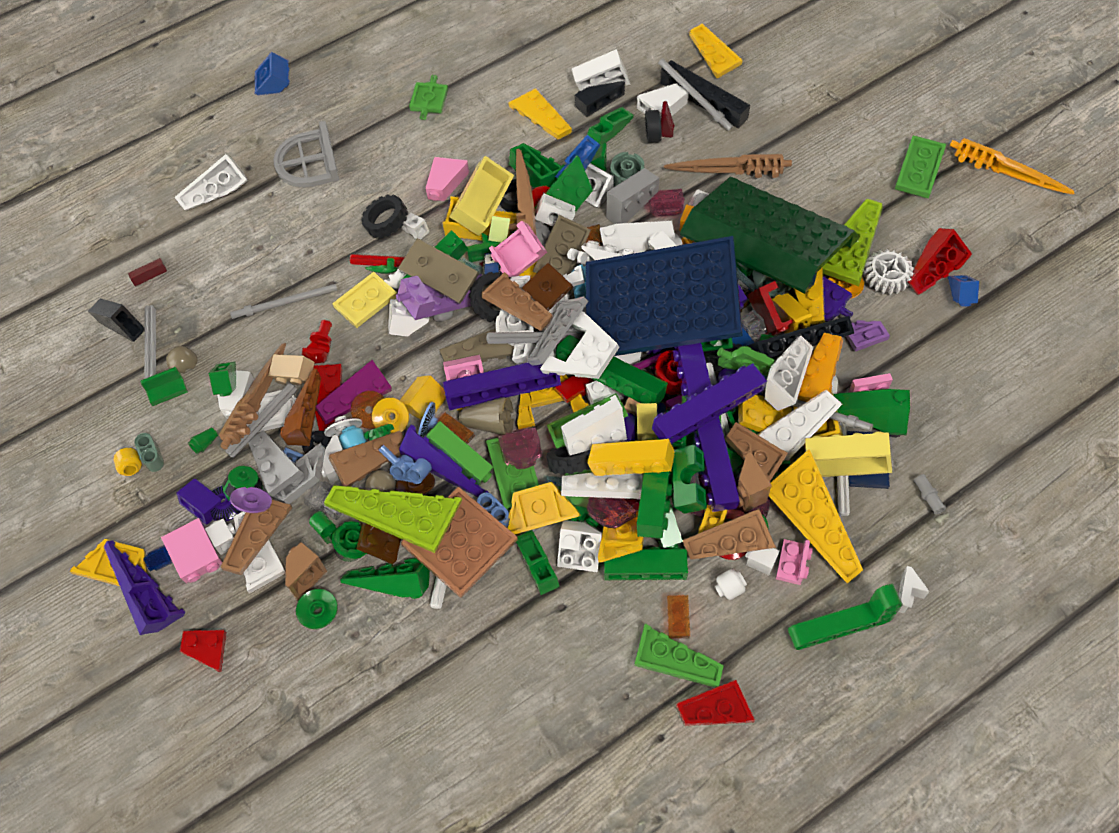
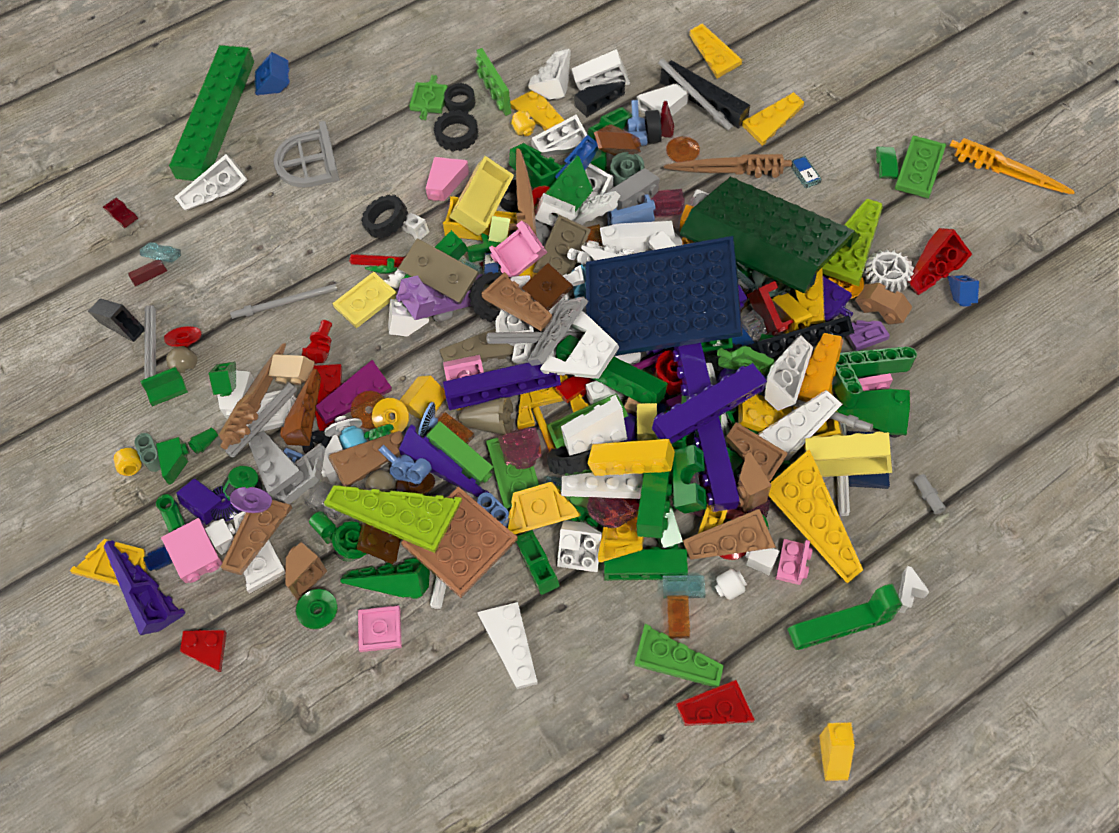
(120, 212): none -> dark red slope
(159, 252): none -> clear light blue plate
(171, 515): none -> green piece
(172, 458): none -> green slope
(182, 336): none -> red dish
(212, 112): none -> green brick
(379, 628): none -> bright pink tile
(451, 118): none -> black tyre
(459, 89): none -> black tyre
(493, 82): none -> bright green plate
(509, 638): none -> white wing
(523, 123): none -> yellow head
(544, 429): none -> yellow bar
(553, 78): none -> white wedge
(560, 138): none -> white wedge
(596, 207): none -> white wing
(615, 141): none -> dark orange wedge
(633, 214): none -> medium blue panel
(636, 124): none -> medium blue beam
(683, 149): none -> clear orange dish
(684, 585): none -> clear light blue plate
(769, 120): none -> yellow wing
(805, 172): none -> tile
(837, 751): none -> yellow slope
(865, 364): none -> green beam
(887, 162): none -> green slope
(892, 306): none -> medium nougat brick

